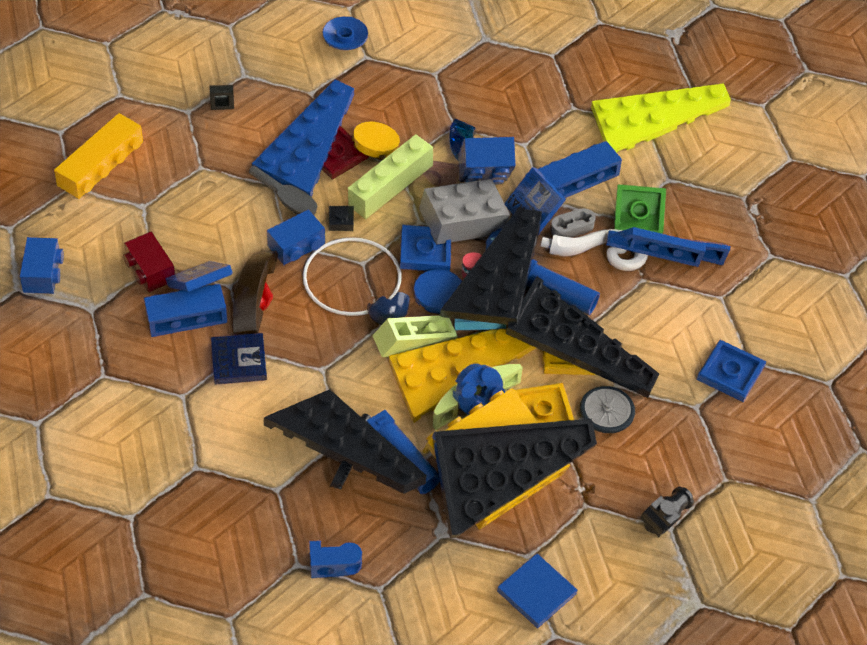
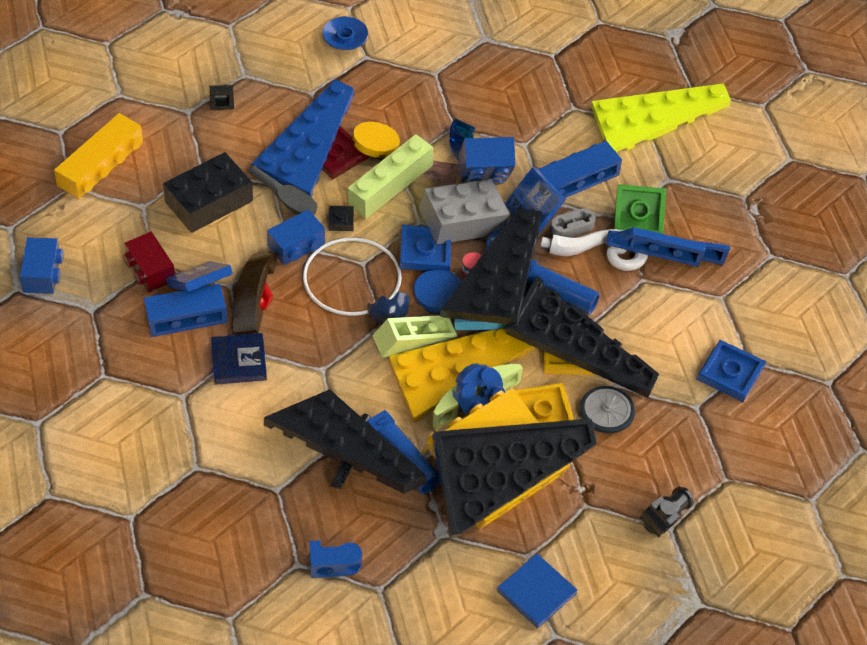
(208, 192): none -> black brick

